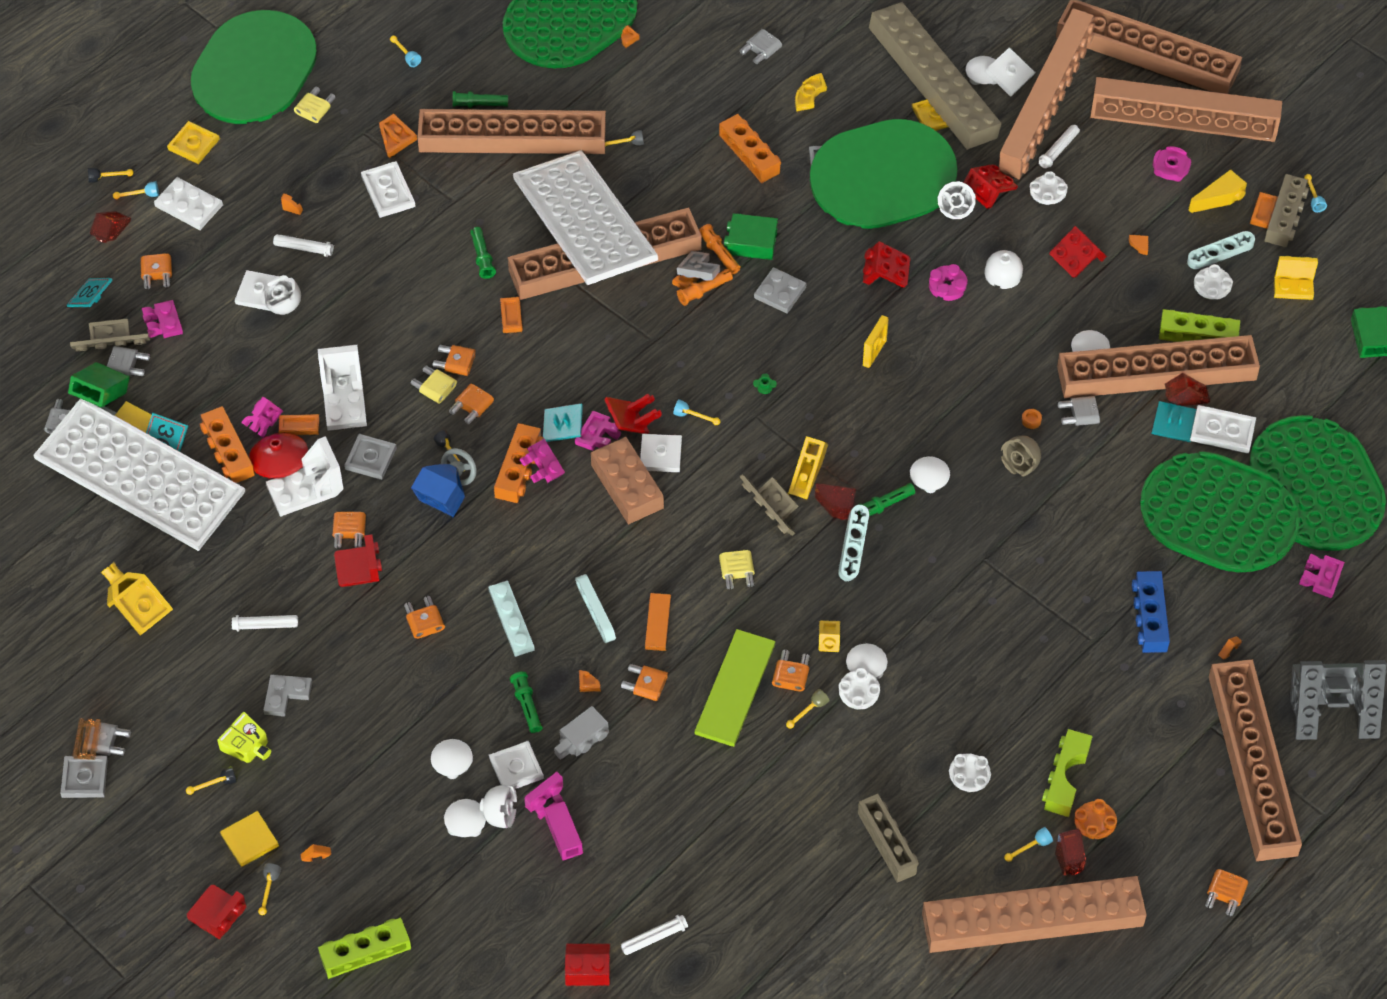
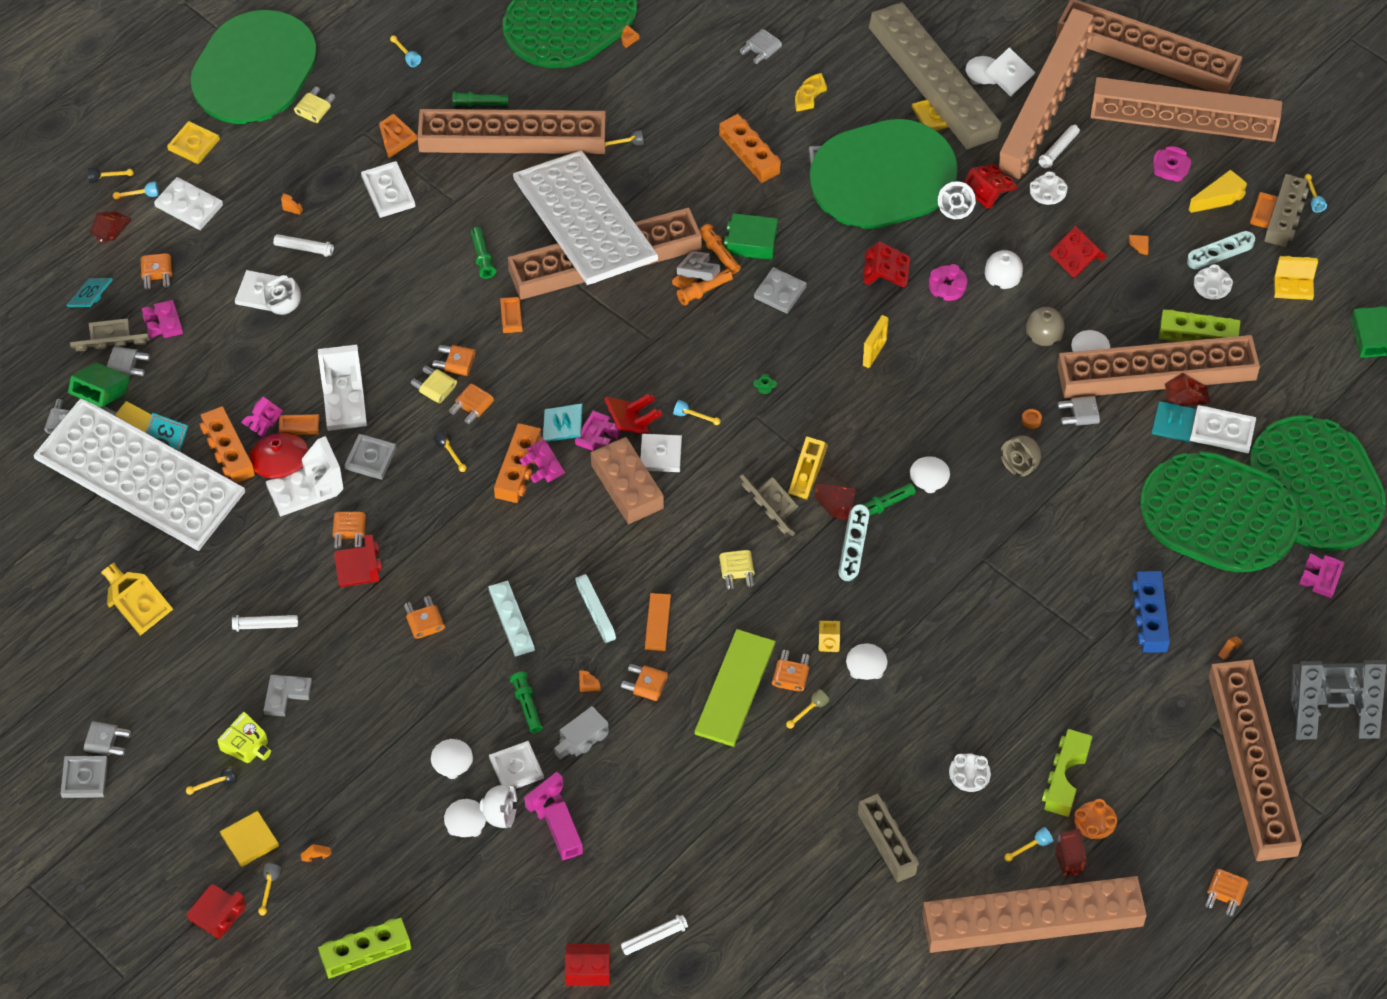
(89, 724): clear orange tile -> none
(441, 483): blue piece -> none
(859, 689): white dish -> none
(1045, 326): none -> dark tan cylinder

